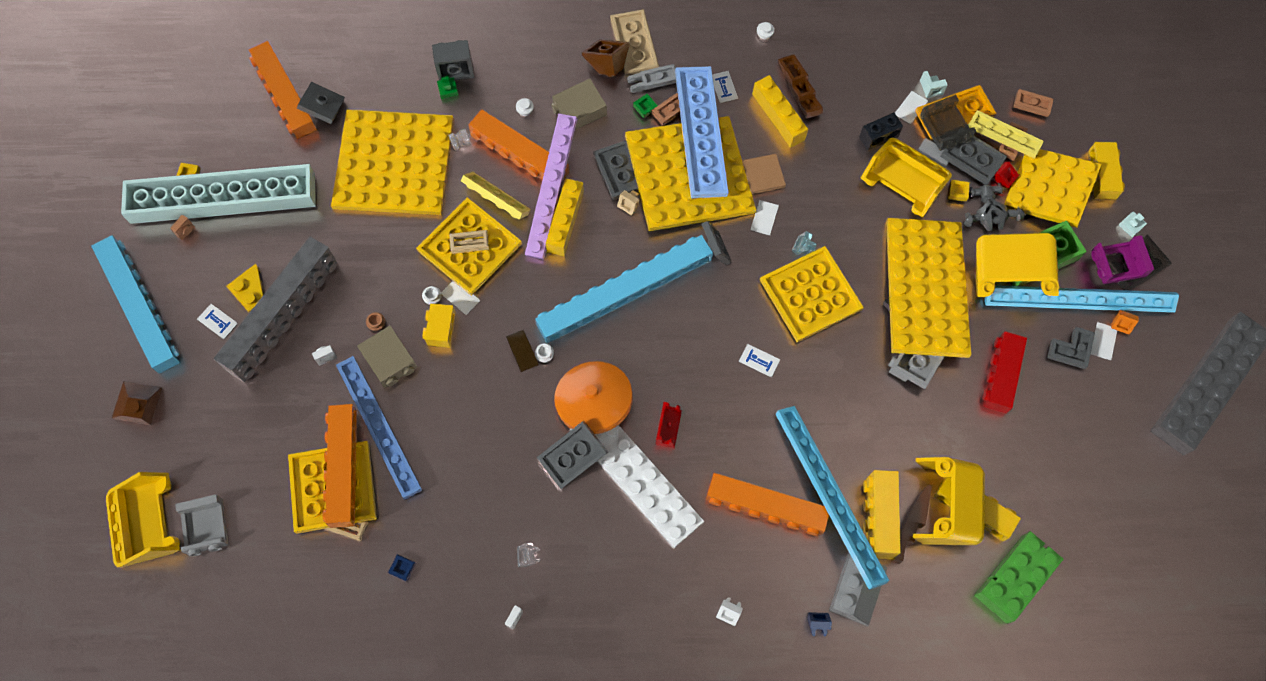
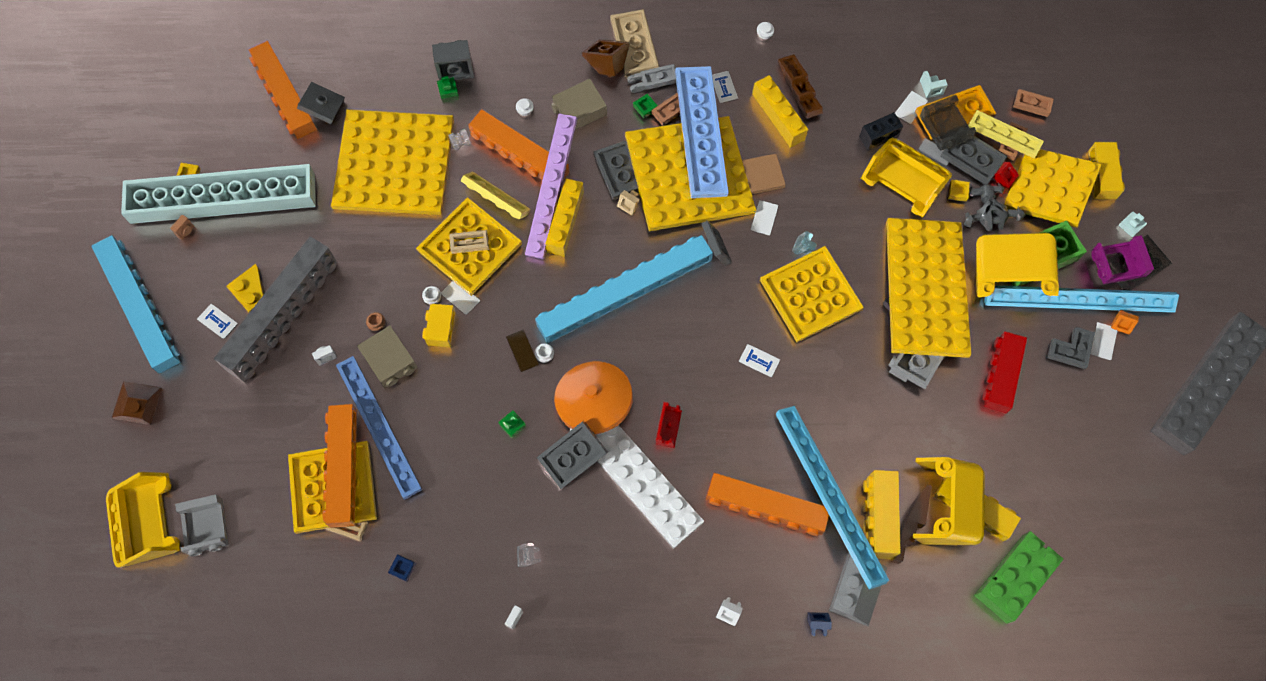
(512, 424): none -> green tile

